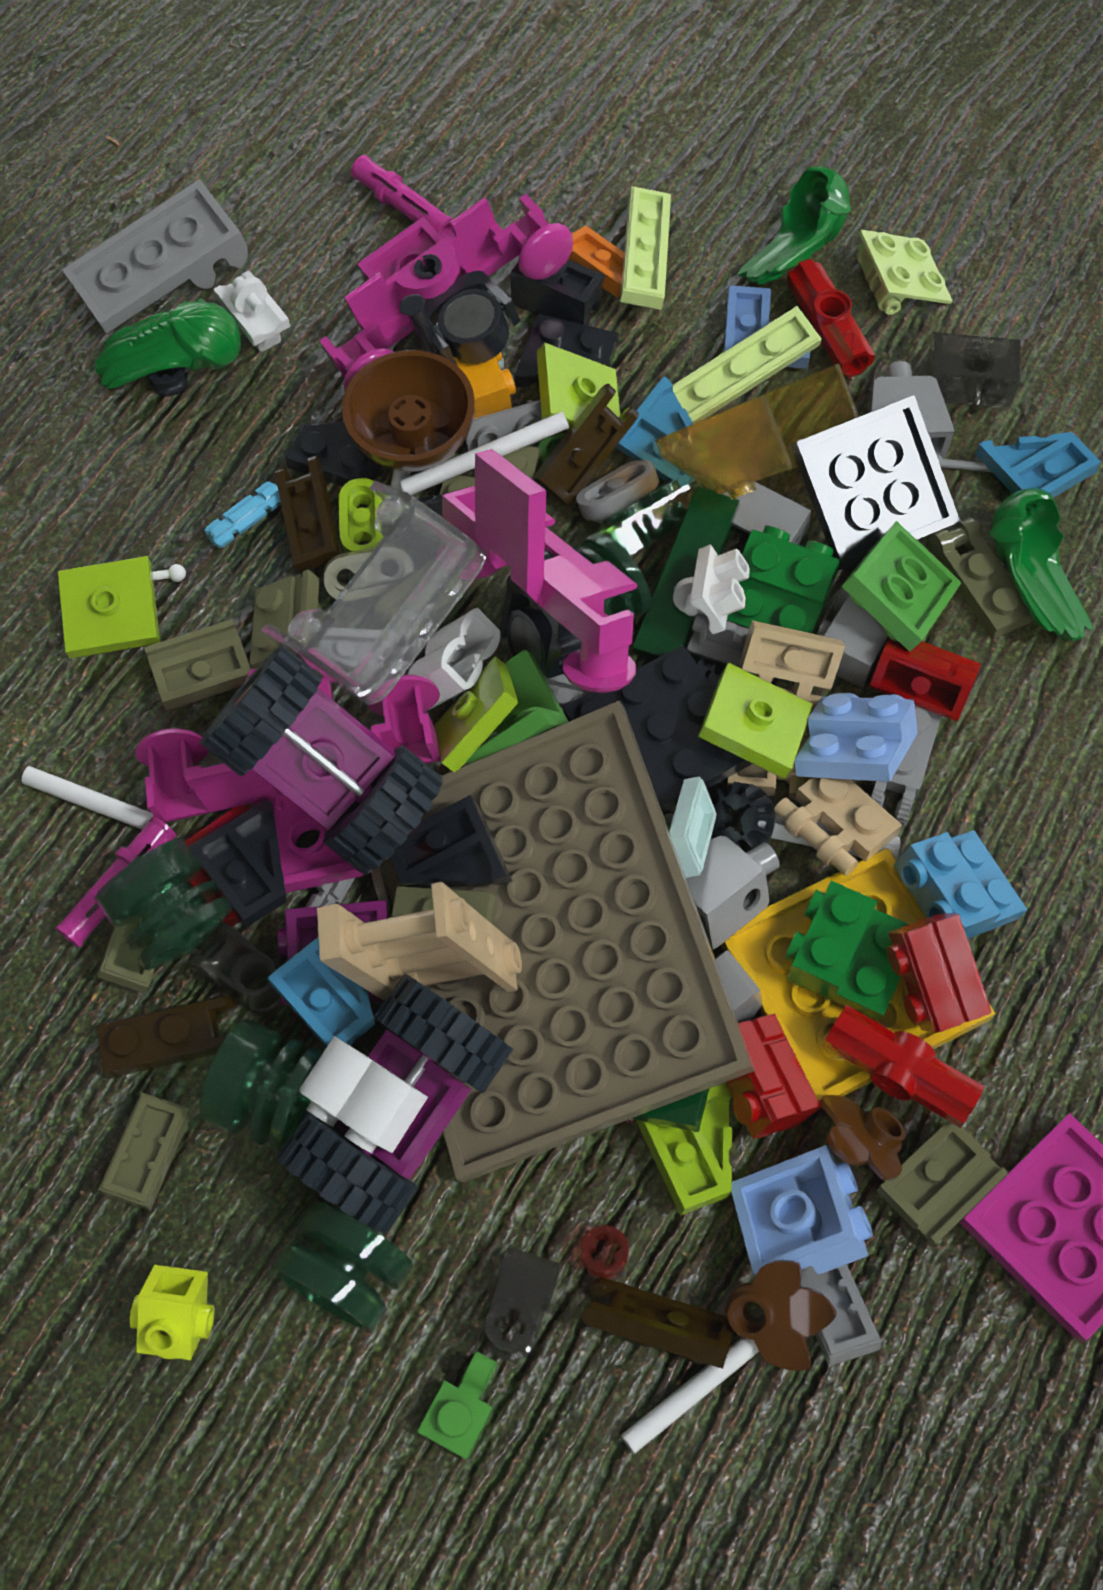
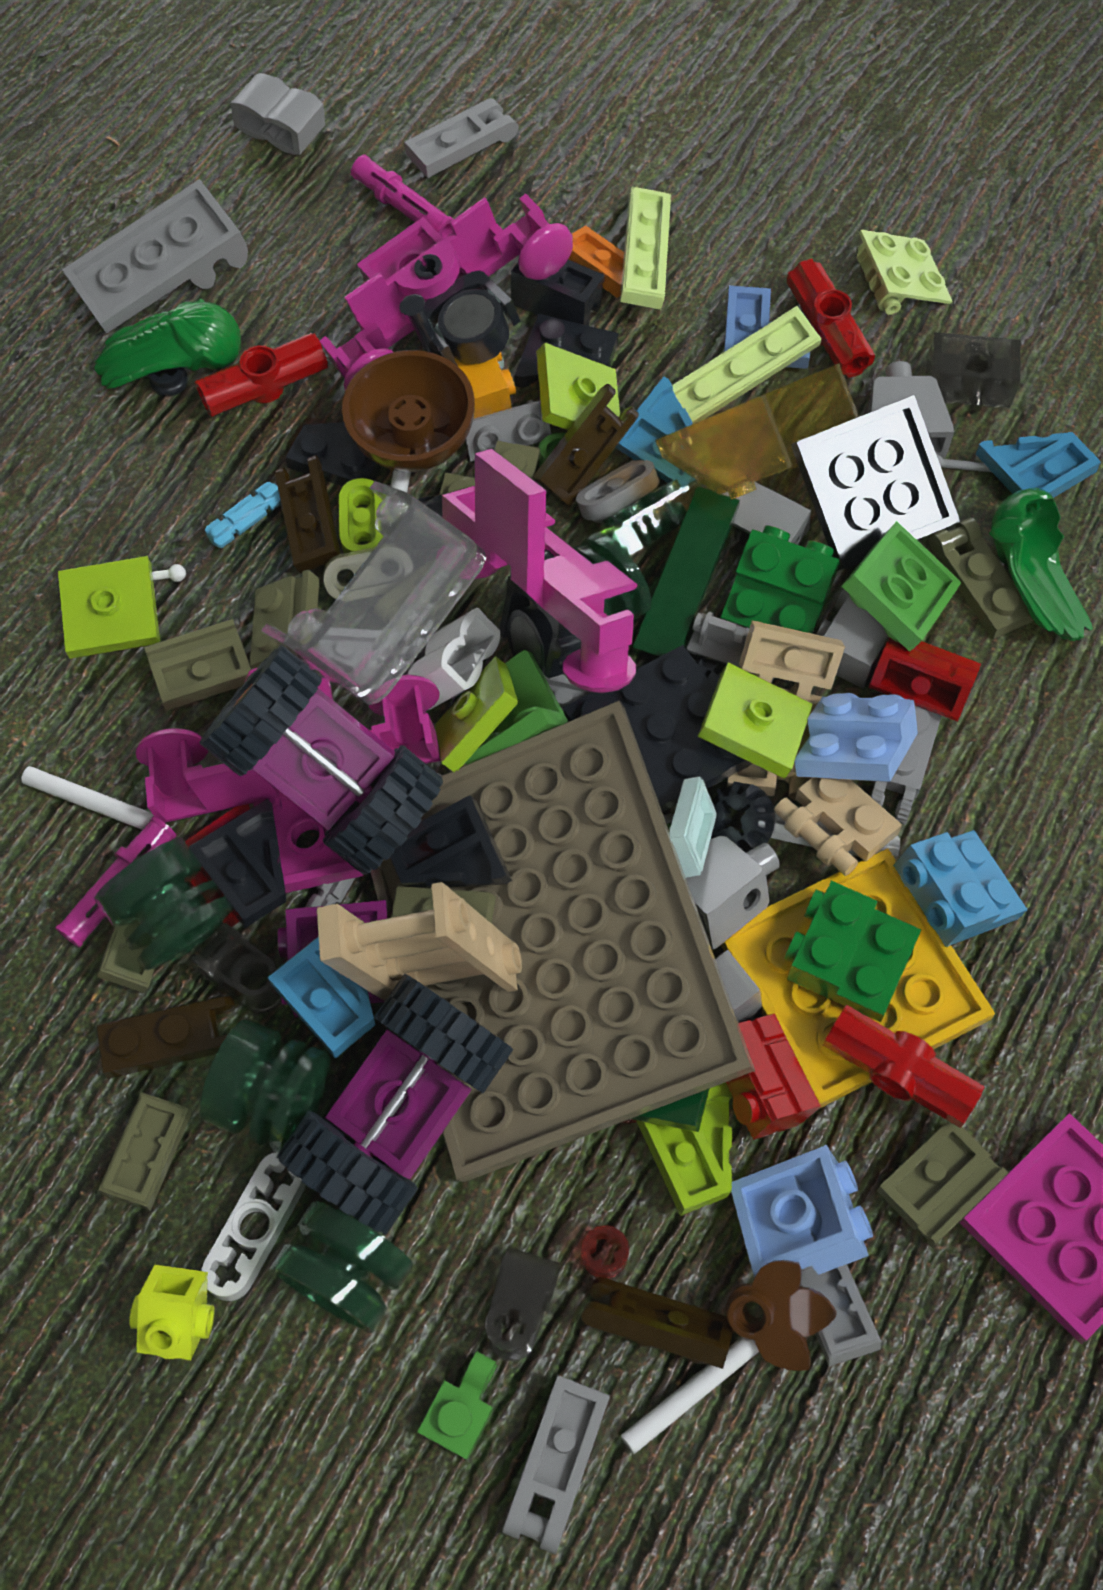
(223, 1255): none -> white beam
(253, 310): white hips -> none
(261, 374): none -> red piece
(278, 114): none -> light grey brick
(362, 1096): white brick -> none
(460, 137): none -> light grey plate
(503, 446): white bar -> none
(557, 1462): none -> light grey plate
(714, 587): white hips -> none
(808, 222): green hair -> none
(864, 1136): reddish brown plate -> none
(938, 973): red brick -> none

